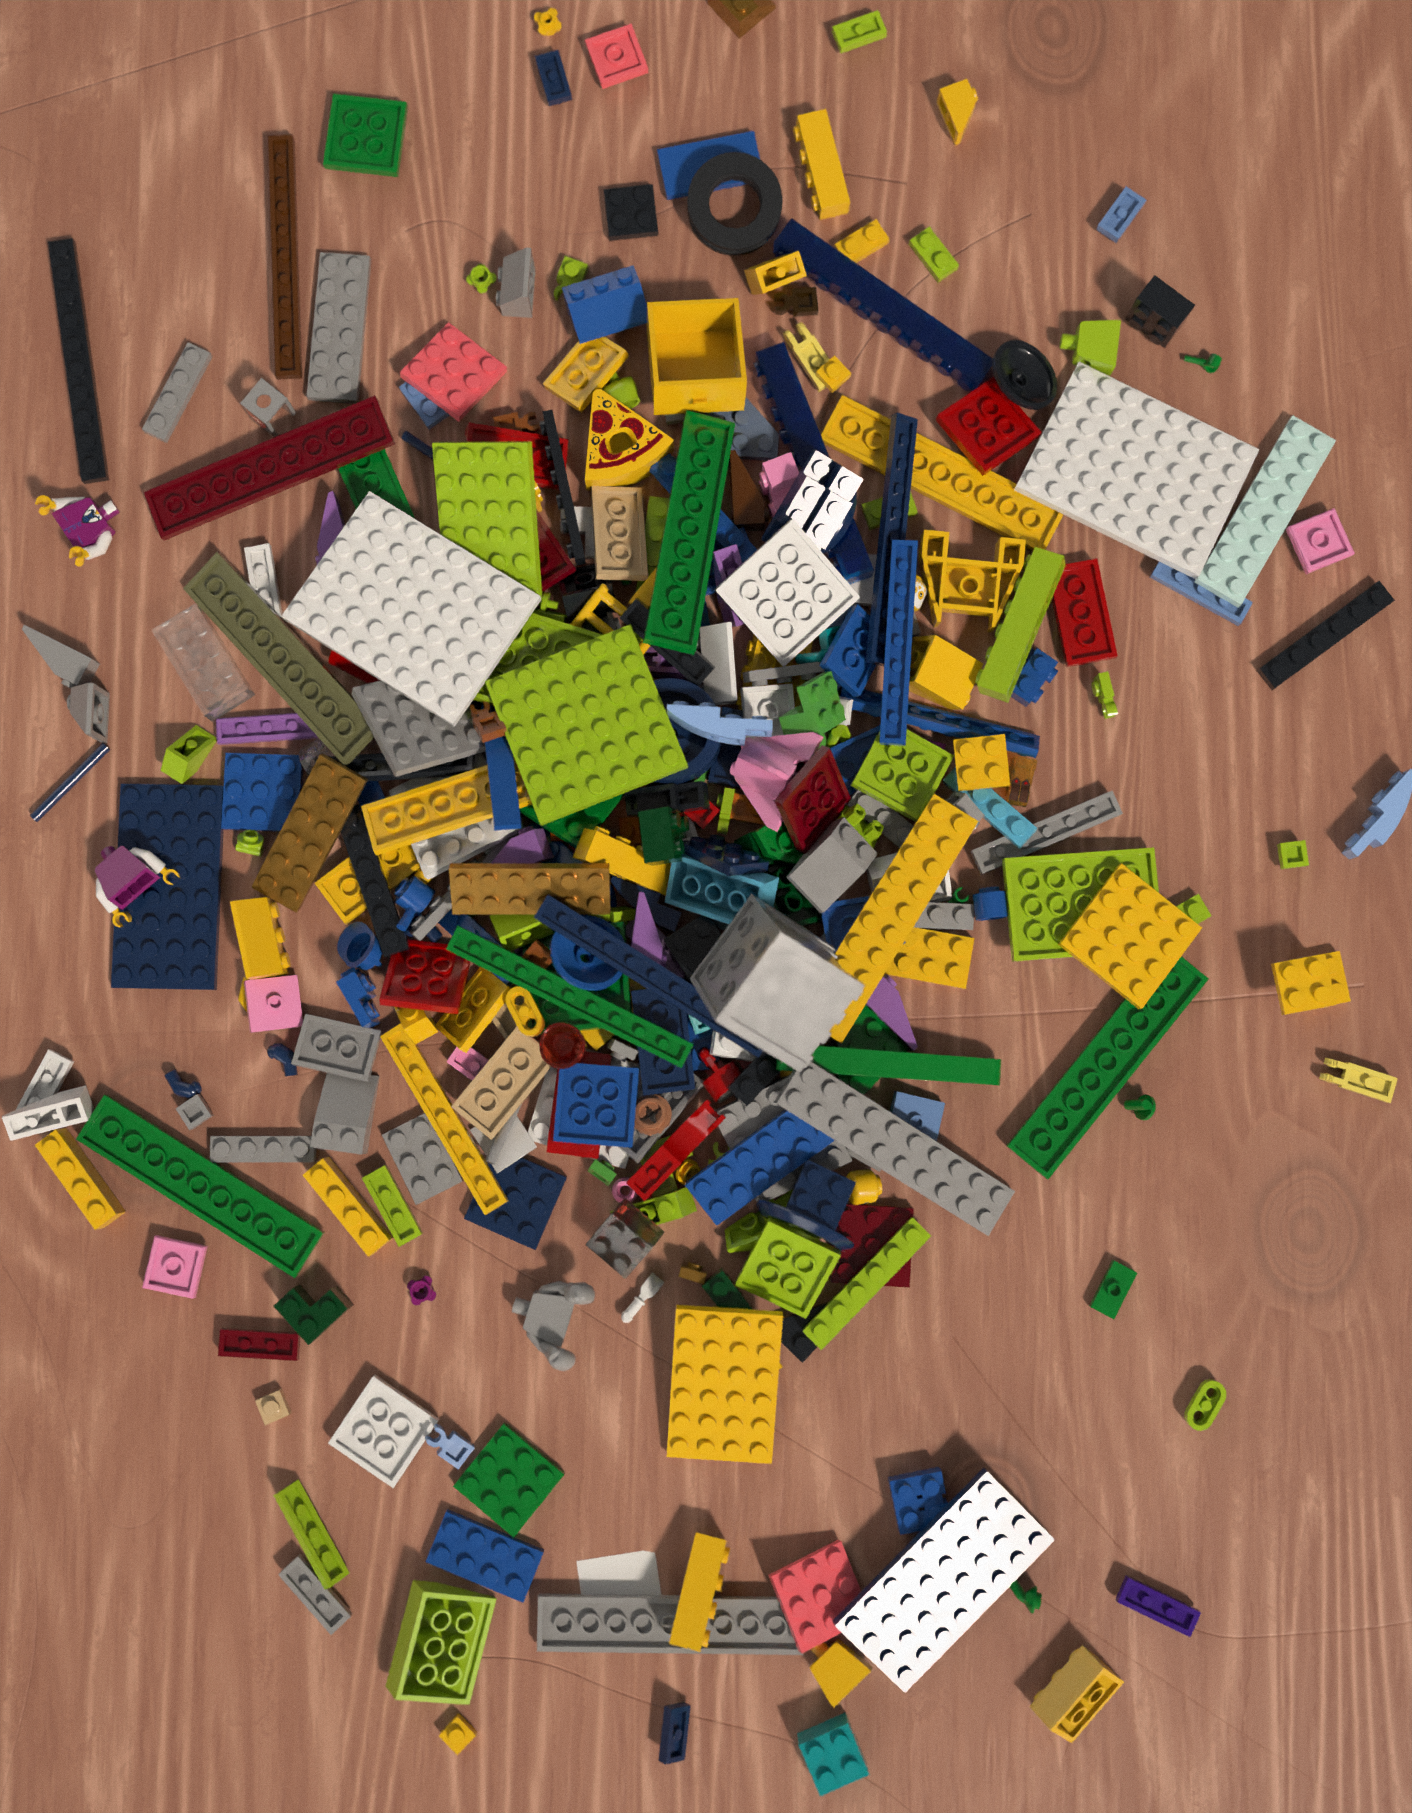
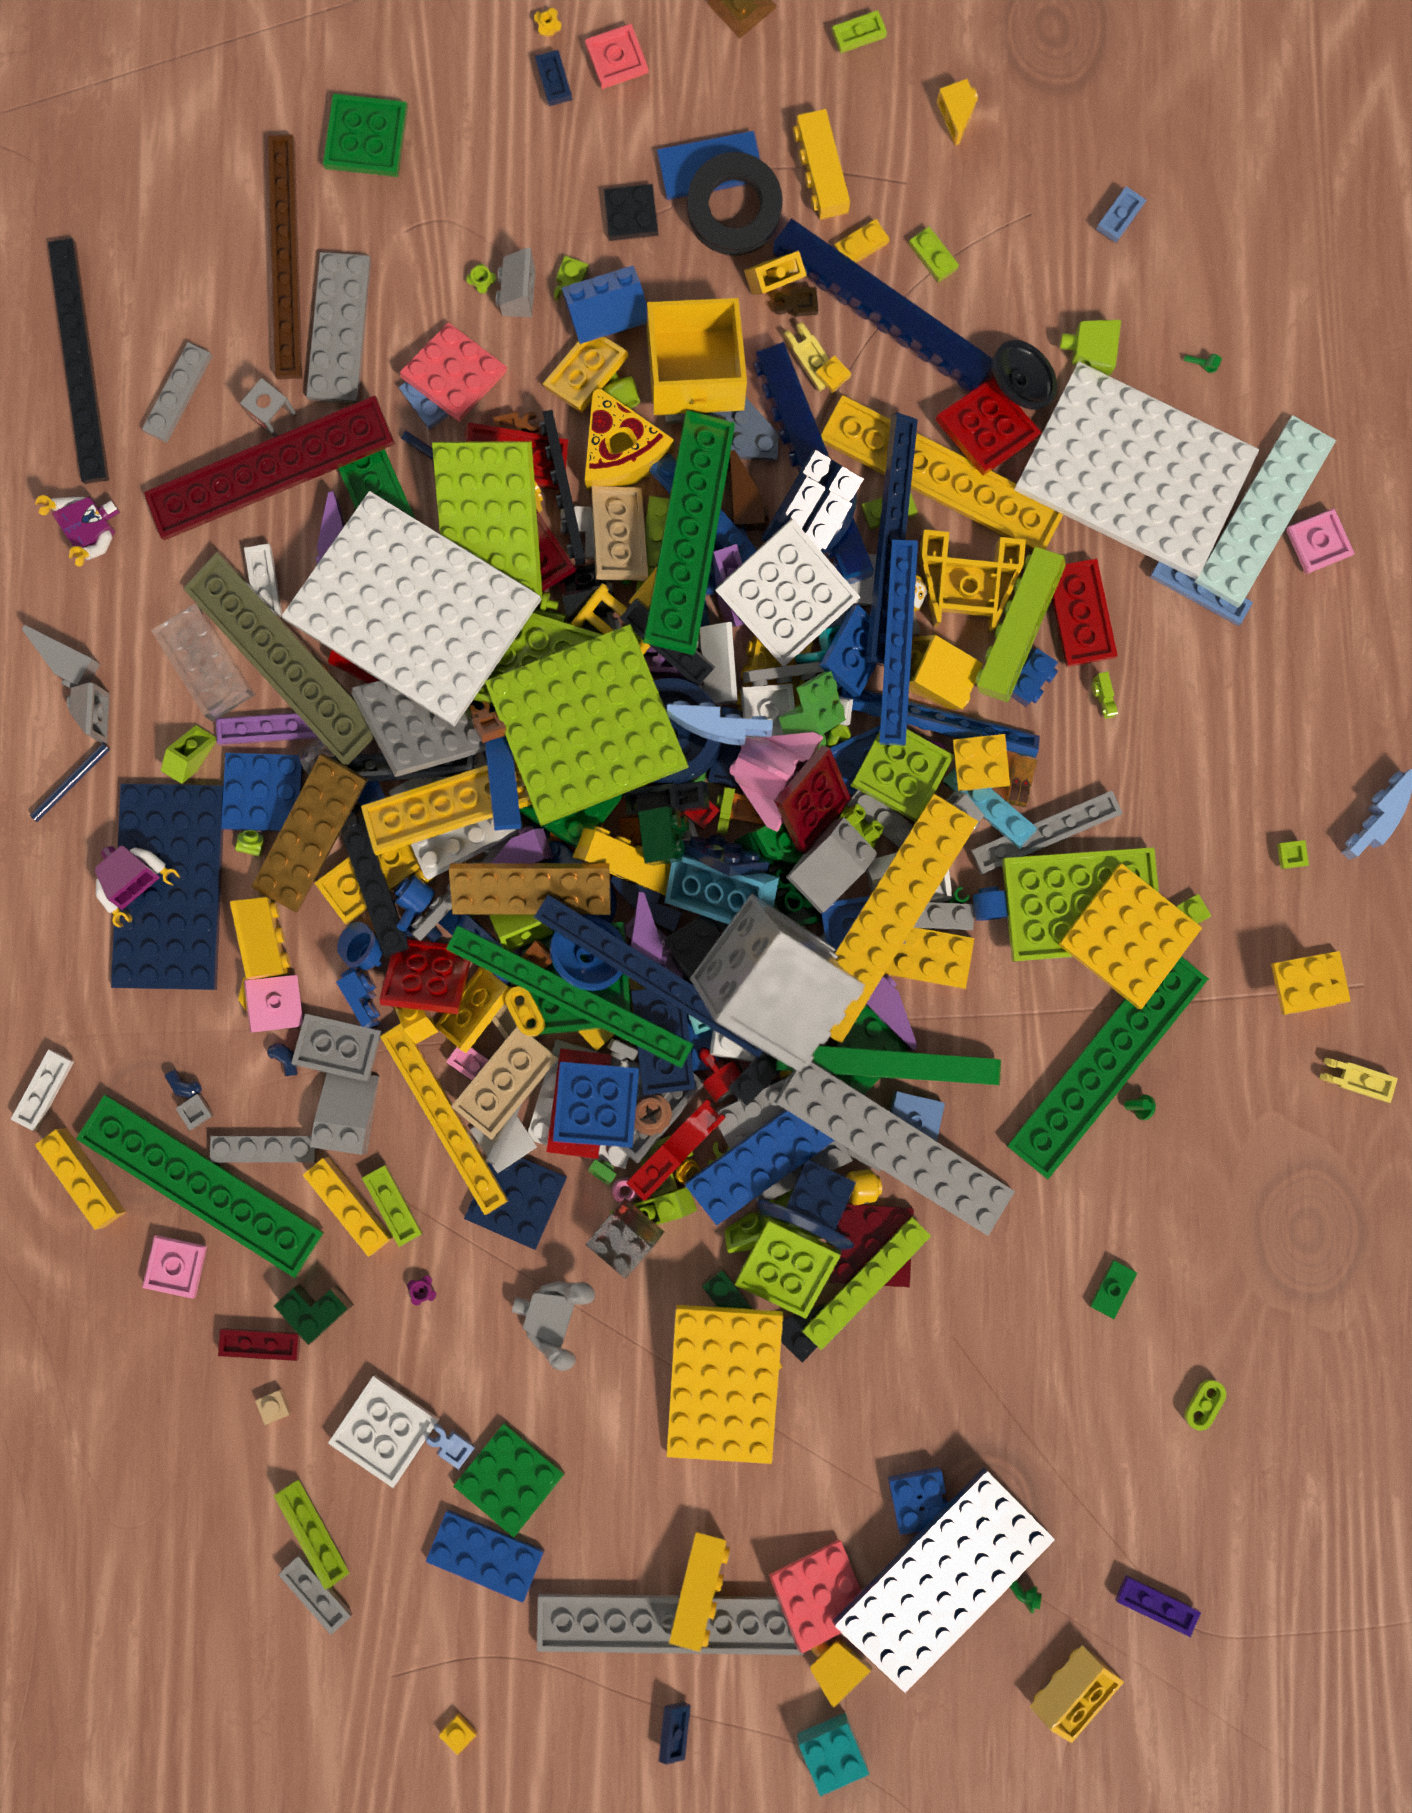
(49, 1113): white slope -> none
(421, 1159): light grey plate -> none
(440, 1644): lime slope -> none
(562, 1045): clear red helmet -> none
(619, 914): lime plate -> none
(620, 1574): white sticker -> none
(647, 1290): white piece -> none
(693, 1272): pearl gold plate -> none
(776, 480): bright pink brick -> none
(1159, 311): black brick -> none
(1325, 635): black plate -> none

